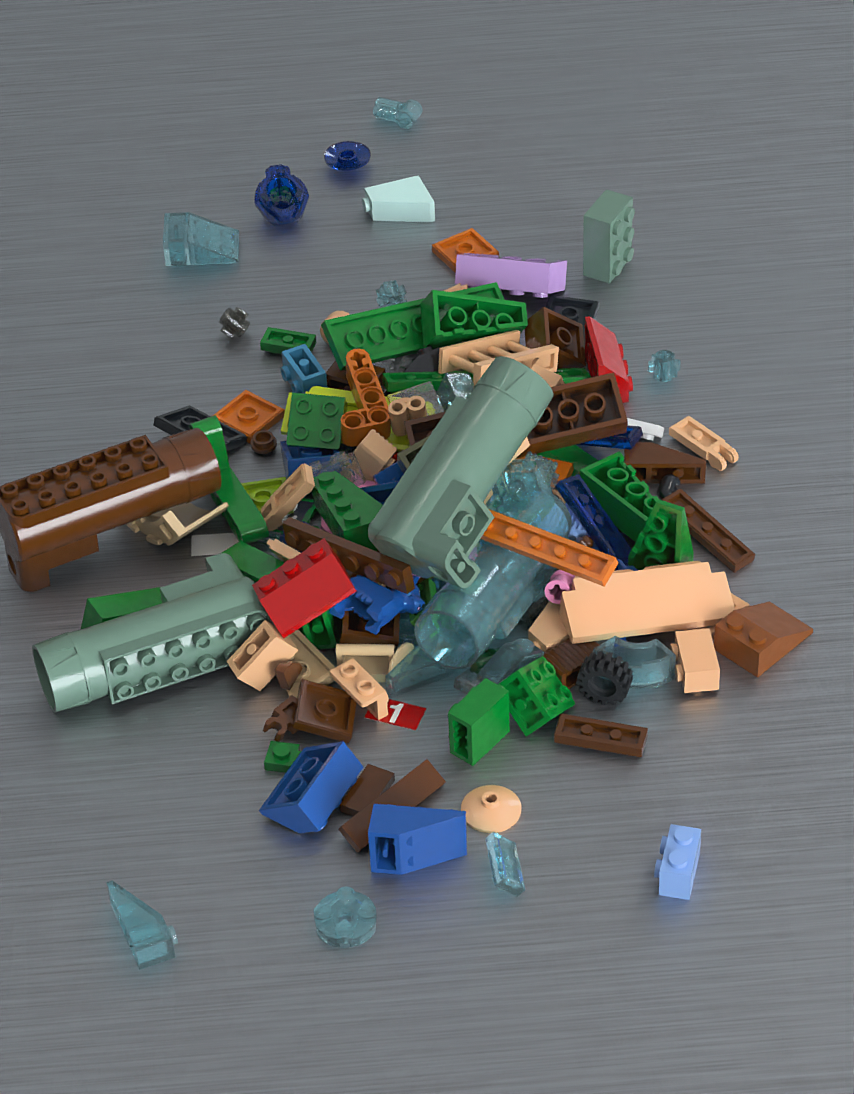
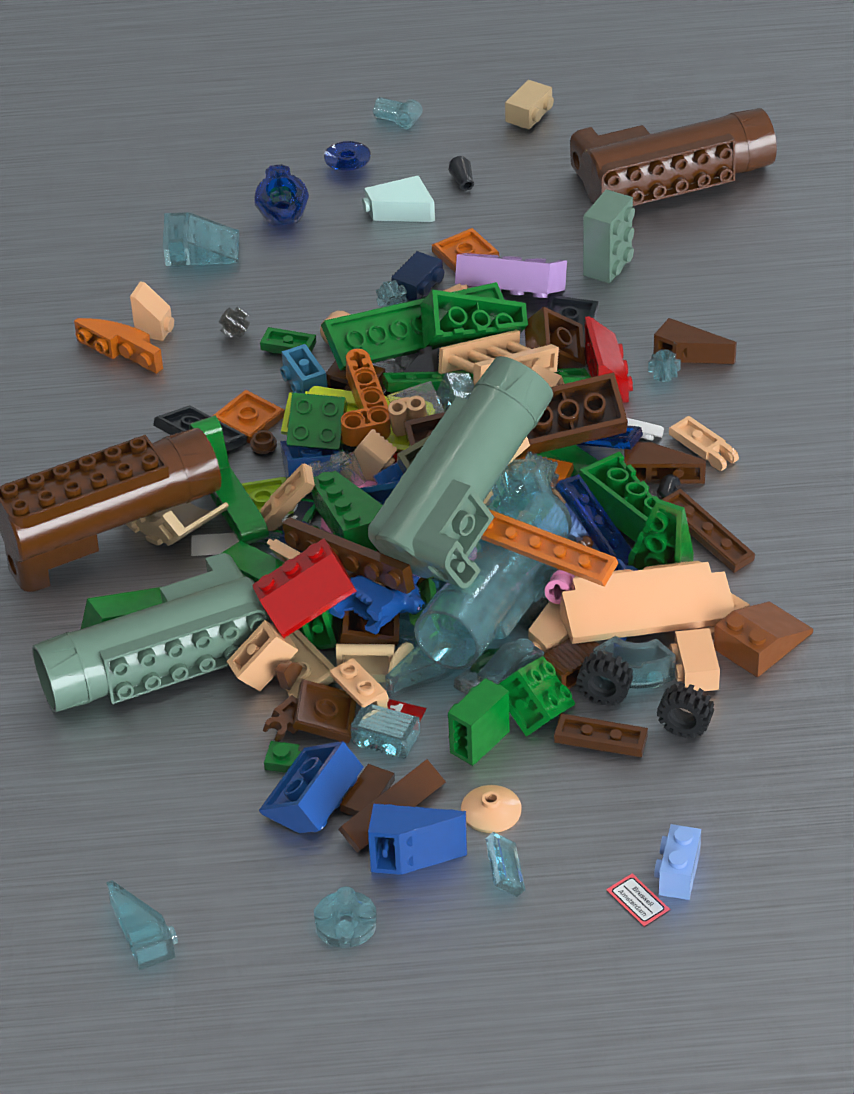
(119, 339): none -> orange slope
(151, 312): none -> light nougat slope
(385, 730): none -> clear light blue brick
(419, 275): none -> dark blue brick
(461, 171): none -> black cone
(528, 104): none -> tan brick
(638, 899): none -> sticker
(673, 159): none -> reddish brown piece
(688, 699): none -> black tyre
(694, 344): none -> reddish brown slope

